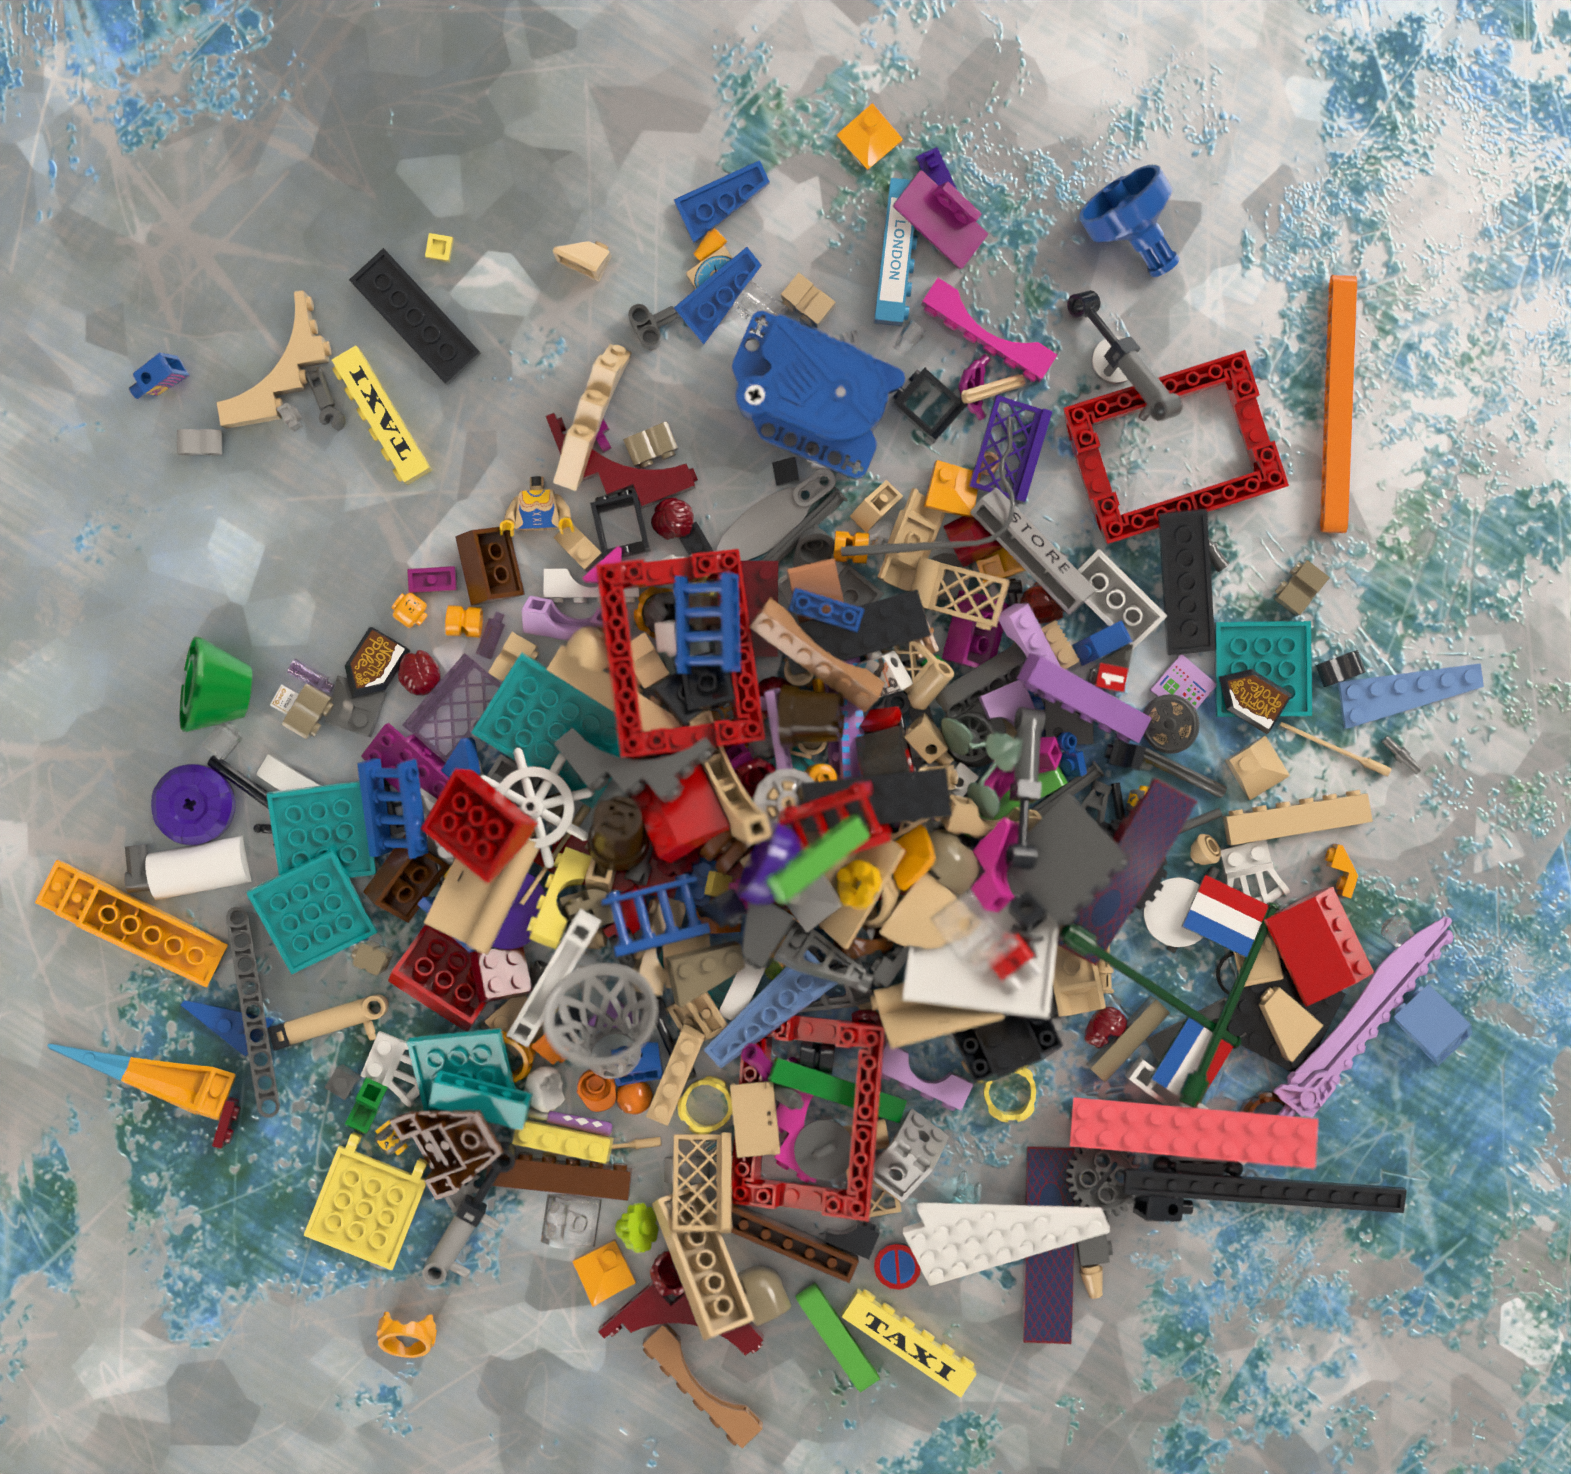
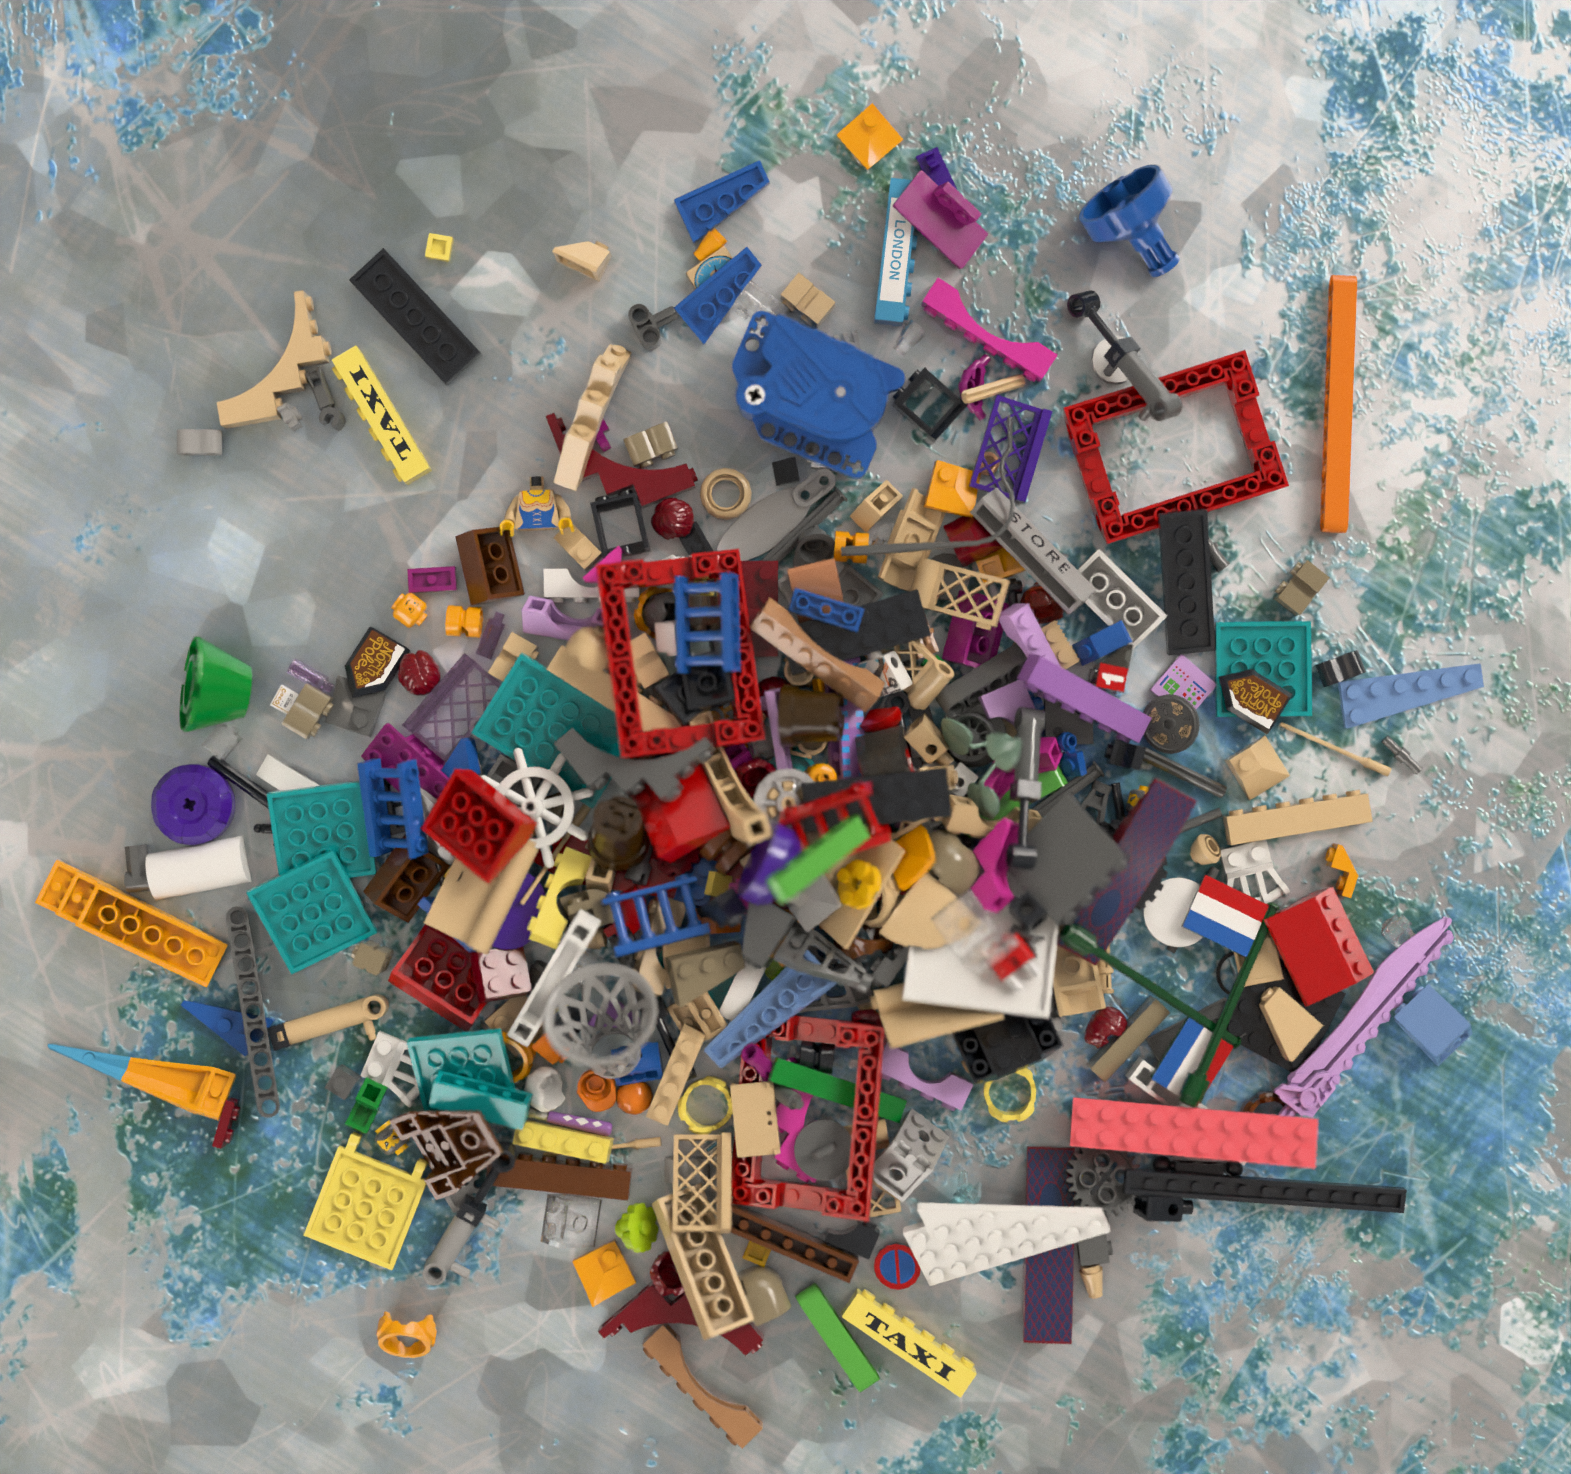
(158, 375): blue torso -> none
(729, 475): none -> tan wheel
(756, 1254): none -> yellow tile

